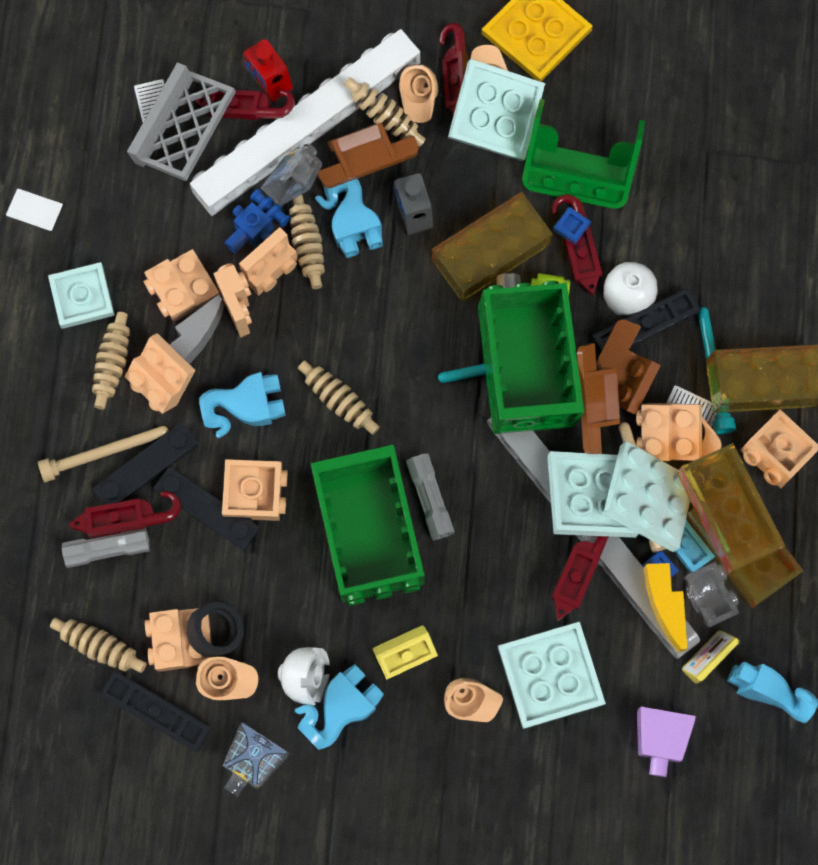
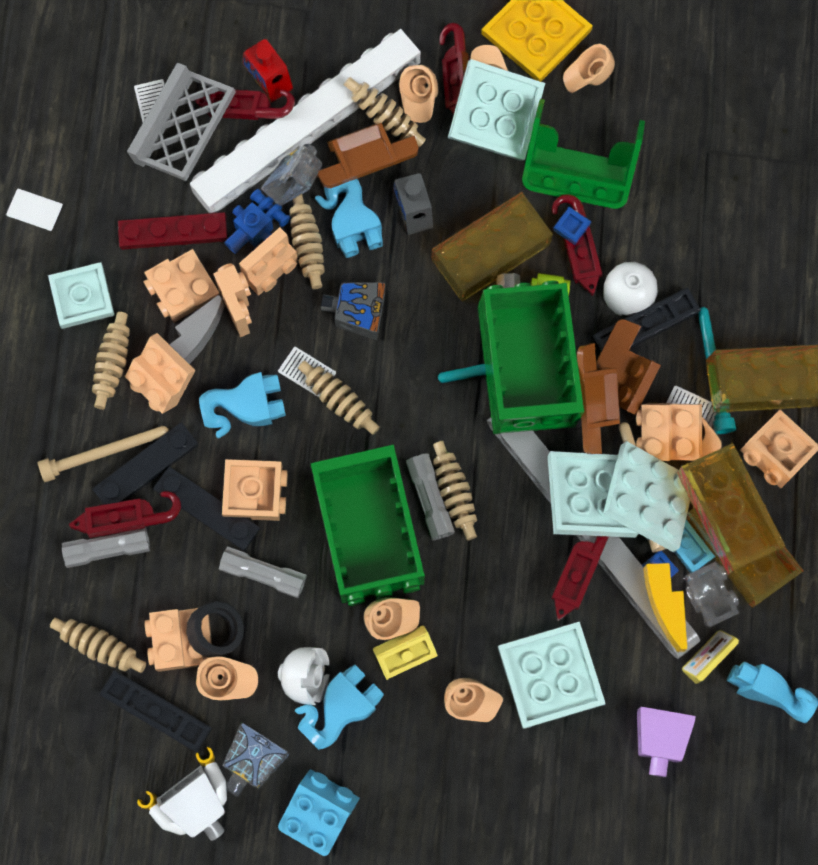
(172, 231): none -> dark red plate
(193, 802): none -> torso
(282, 579): none -> light grey axle
(291, 371): none -> white sticker
(317, 812): none -> medium azure bracket
(357, 307): none -> torso
(394, 618): none -> light nougat cap
(454, 490): none -> tan piece
(590, 68): none -> light nougat cap

